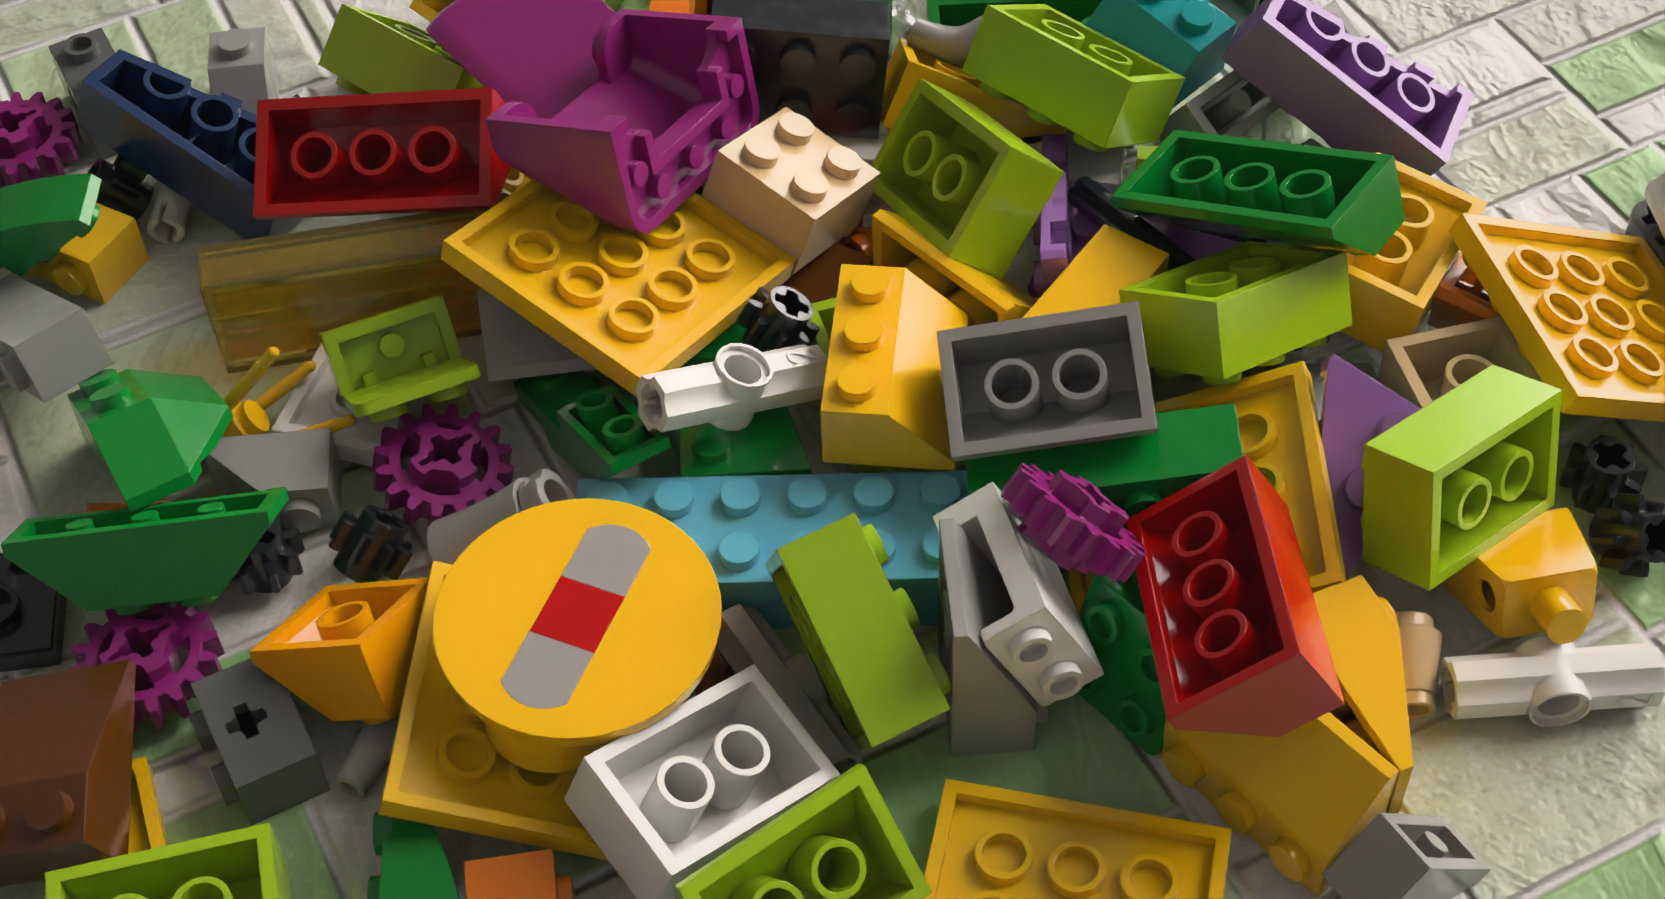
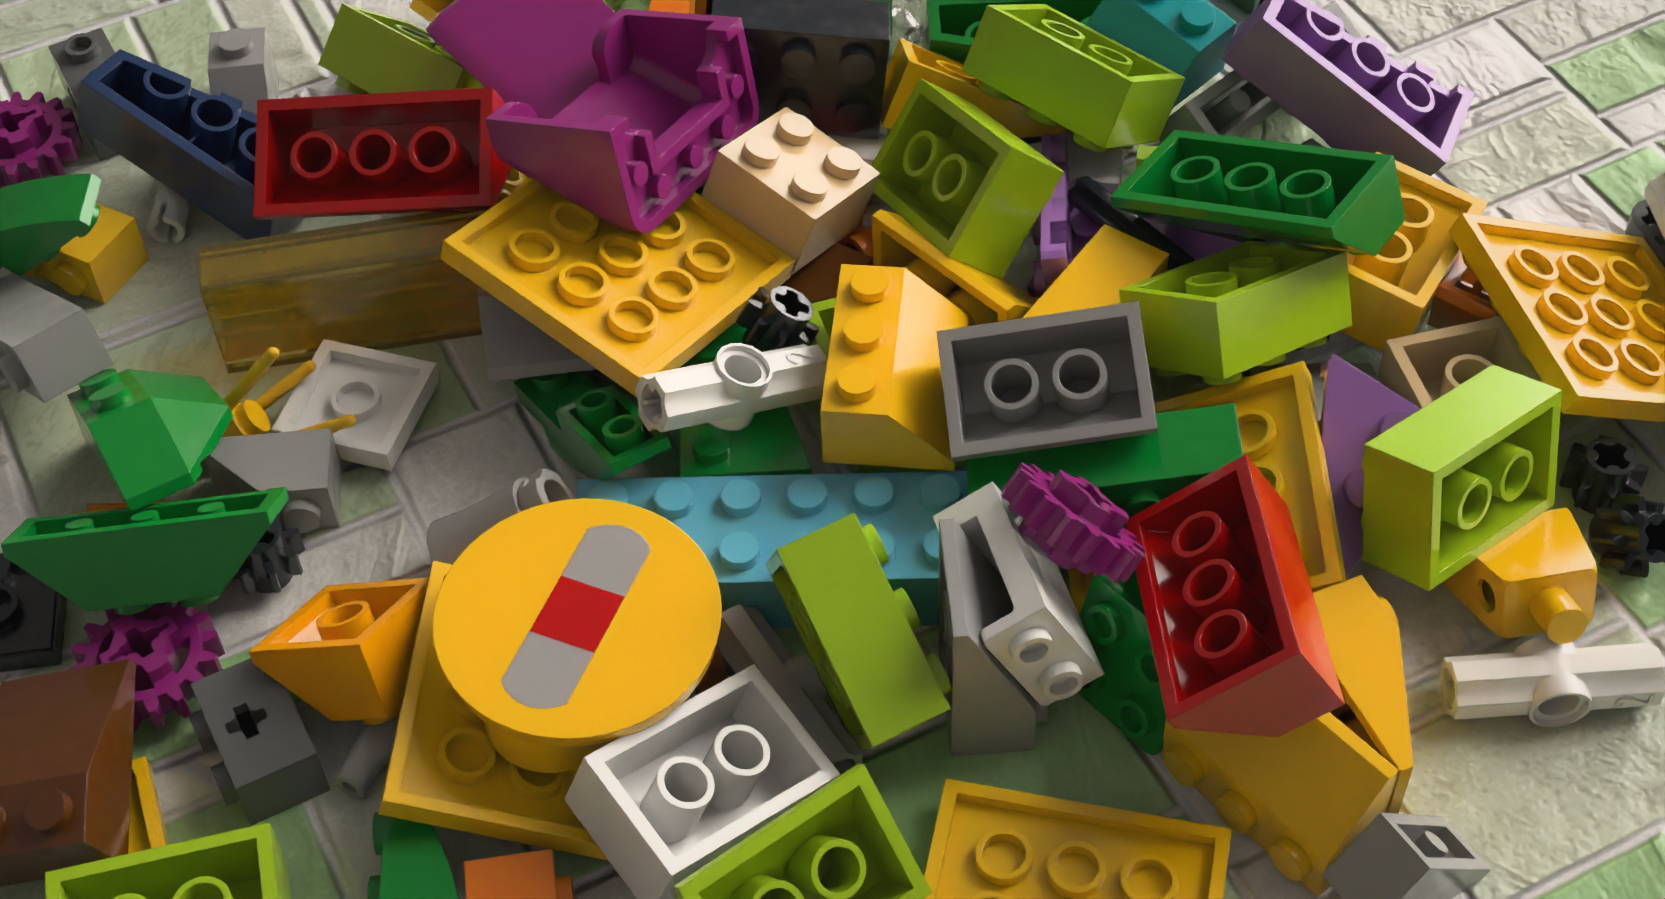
(122, 186): black gear -> none
(370, 545): black gear -> none
(397, 360): lime bracket -> none
(441, 463): magenta gear -> none
(943, 41): light grey arm -> none
(1421, 661): tan cone -> none

